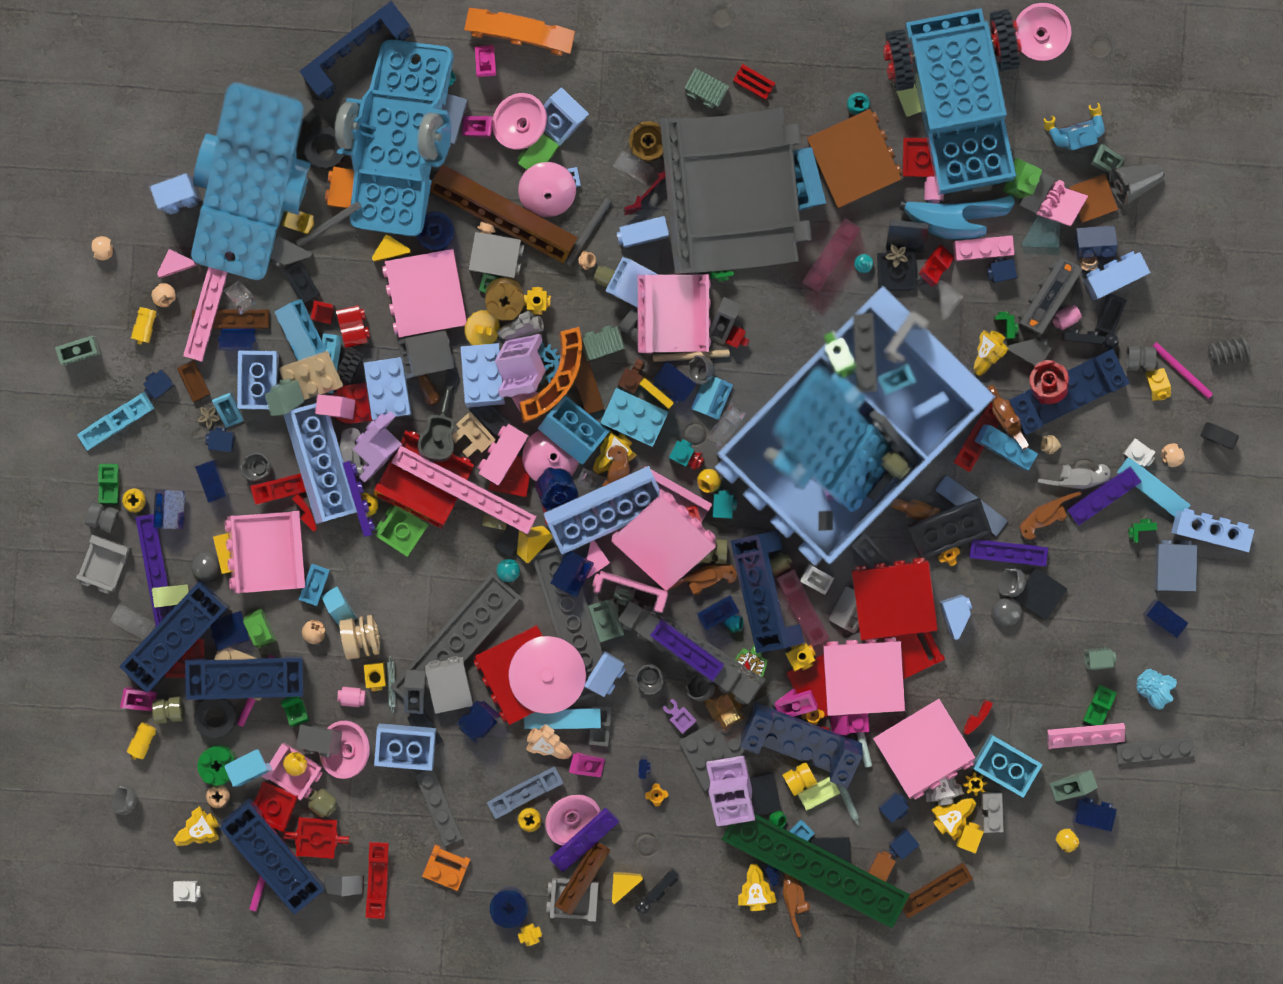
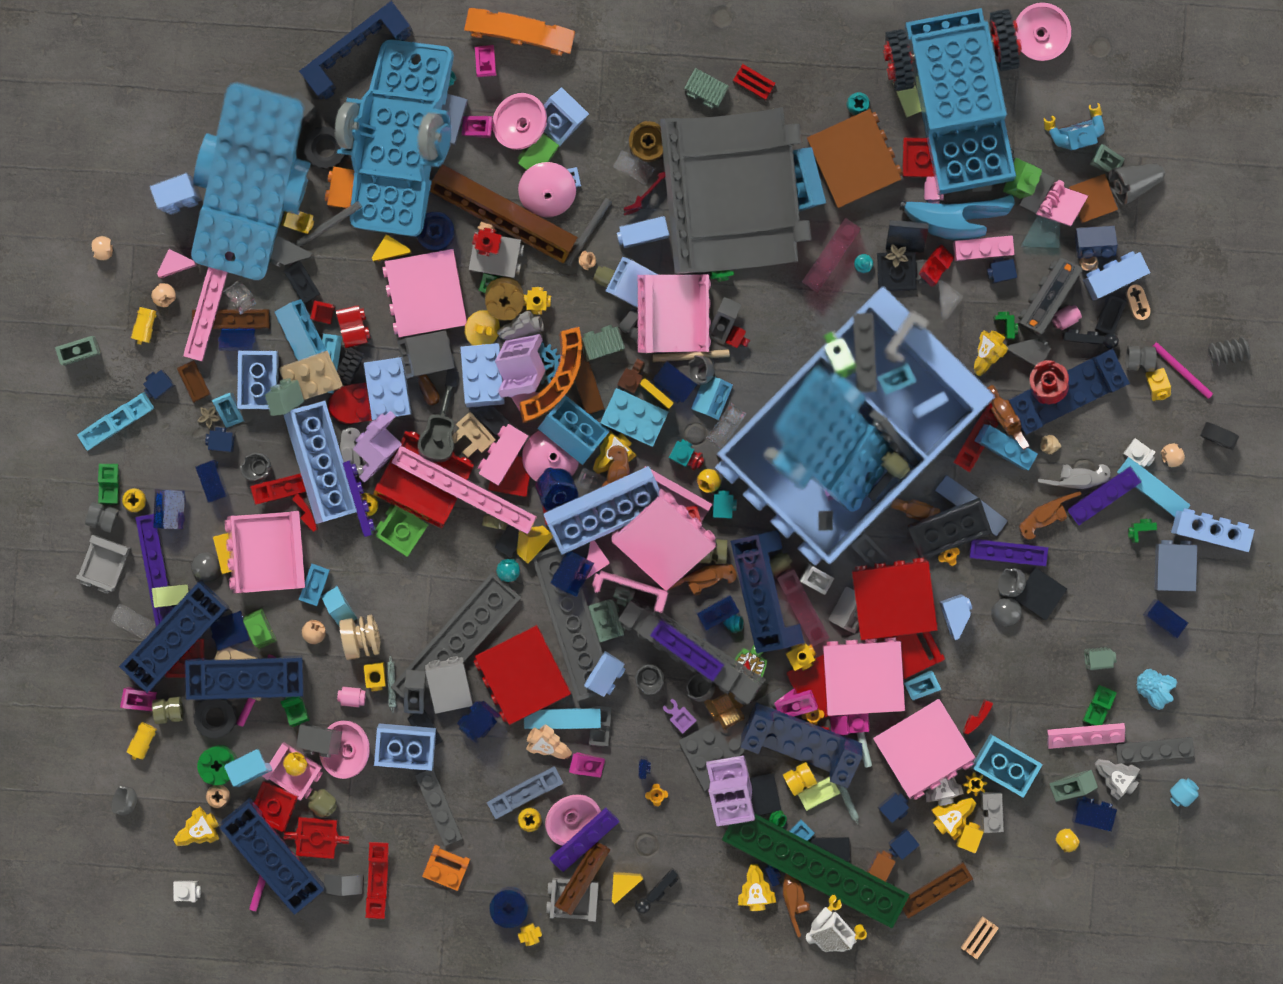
(335, 406): bright pink slope -> none
(494, 245): none -> red brick
(547, 674): bright pink dish -> none
(832, 932): none -> white torso
(922, 685): none -> medium azure slope
(985, 942): none -> light nougat tile
(1118, 777): none -> light grey rock
(1134, 304): none -> light nougat beam
(1184, 792): none -> medium azure head

